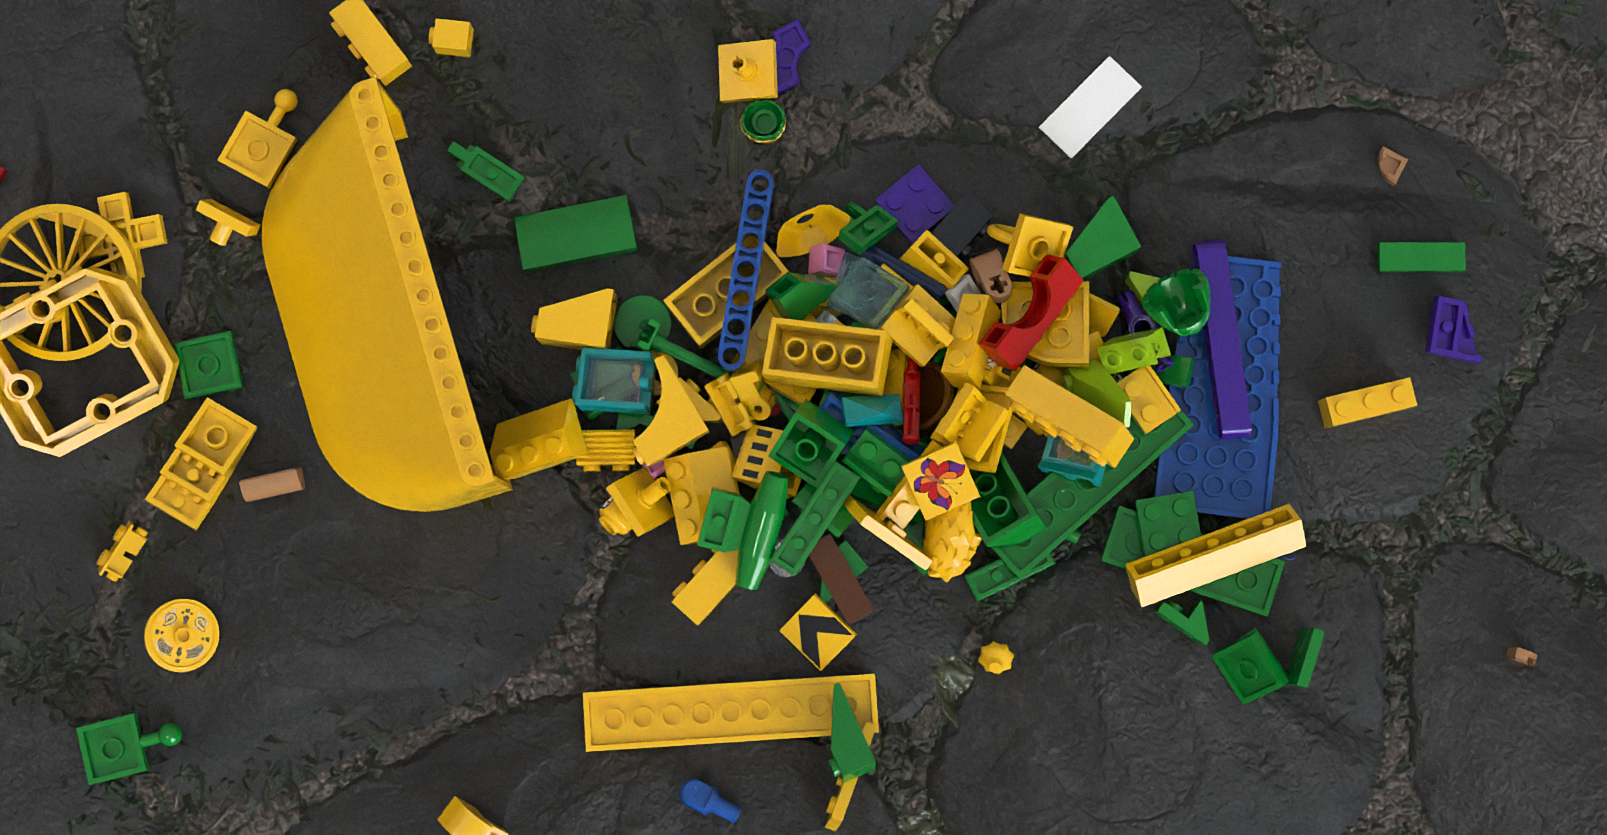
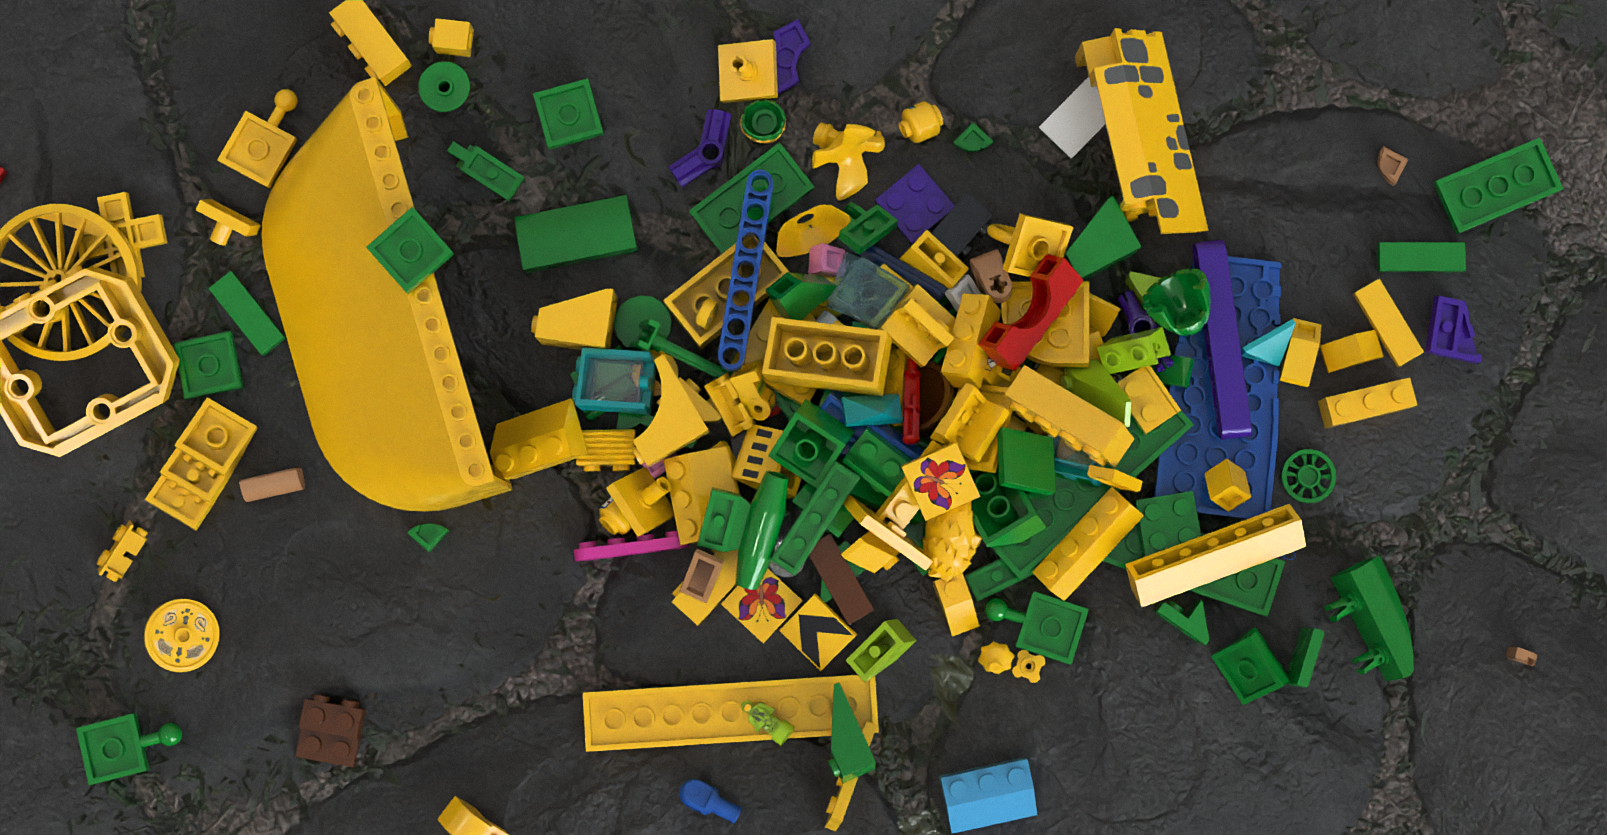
(247, 313): none -> green tile
(330, 730): none -> reddish brown plate
(410, 250): none -> green plate
(428, 535): none -> green tile
(444, 74): none -> green piece
(568, 114): none -> green plate
(618, 547): none -> dark pink plate
(702, 575): none -> medium nougat slope
(707, 313): none -> yellow tile
(713, 136): none -> dark purple piece
(721, 211): none -> green plate
(762, 608): none -> tile
(762, 717): none -> lime piece
(846, 150): none -> yellow animal
(871, 553): none -> yellow slope
(880, 649): none -> lime slope
(920, 122): none -> yellow head
(956, 604): none -> yellow slope
(973, 140): none -> green tile
(988, 794): none -> dark azure slope
(1026, 461): none -> green tile
(1036, 664): none -> yellow plate
(1047, 627): none -> green plate
(1087, 544): none -> yellow brick
(1114, 478): none -> yellow tile
(1145, 128): none -> yellow panel
(1227, 485): none -> yellow panel
(1271, 346): none -> teal slope
(1301, 353): none -> yellow slope
(1308, 476): none -> green wheel
(1351, 351): none -> yellow slope
(1378, 615): none -> green piece
(1388, 323): none -> yellow tile
(1498, 186): none -> green plate

